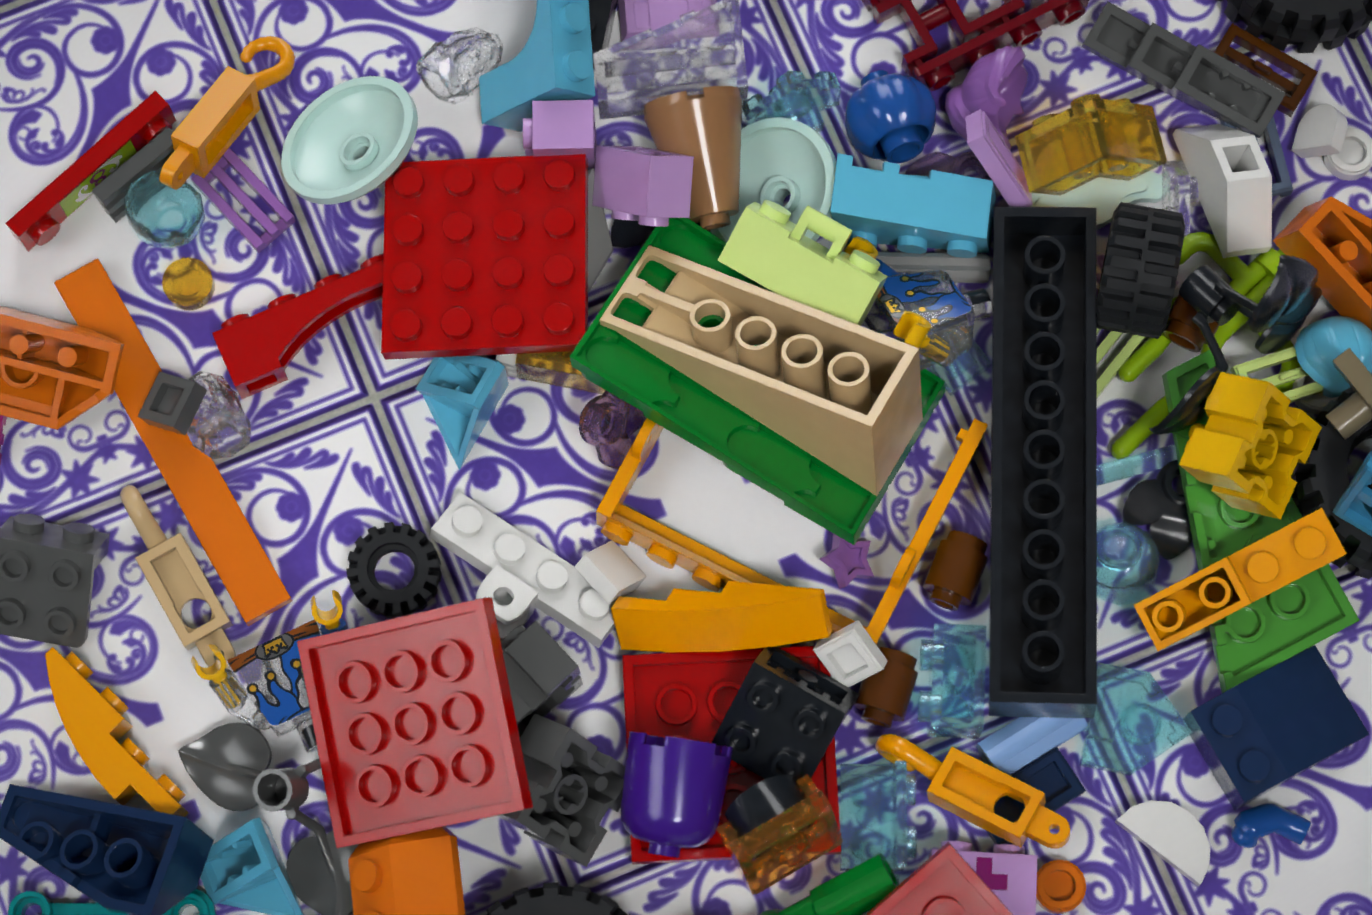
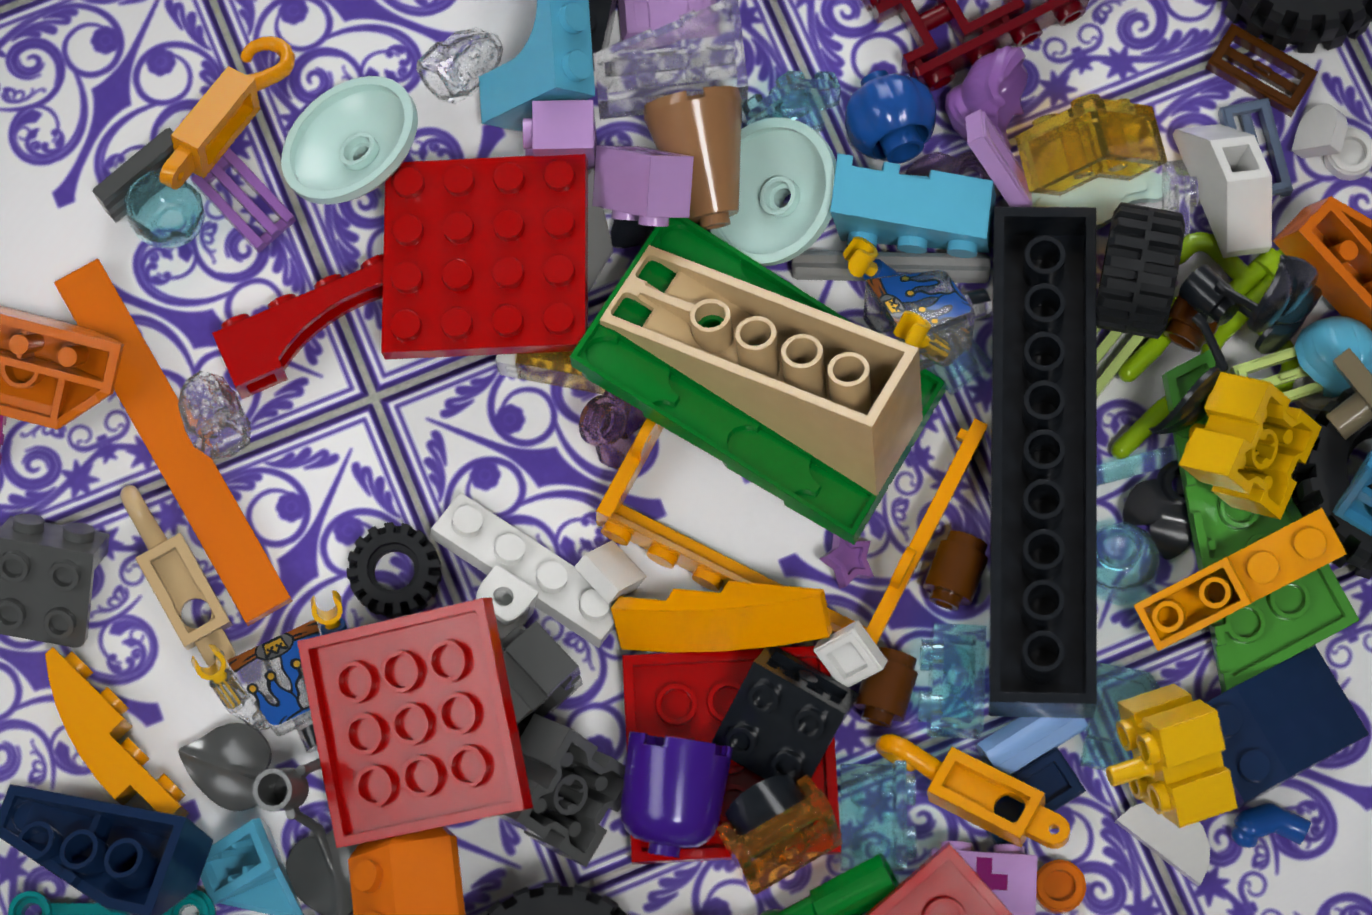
(42, 216): red plate -> none
(172, 403): dark grey tile -> none
(188, 284): clear yellow tile -> none
(462, 398): medium azure slope -> none
(794, 266): yellowish green piece -> none
(1175, 756): none -> yellow brick
(1184, 70): dark grey slope -> none

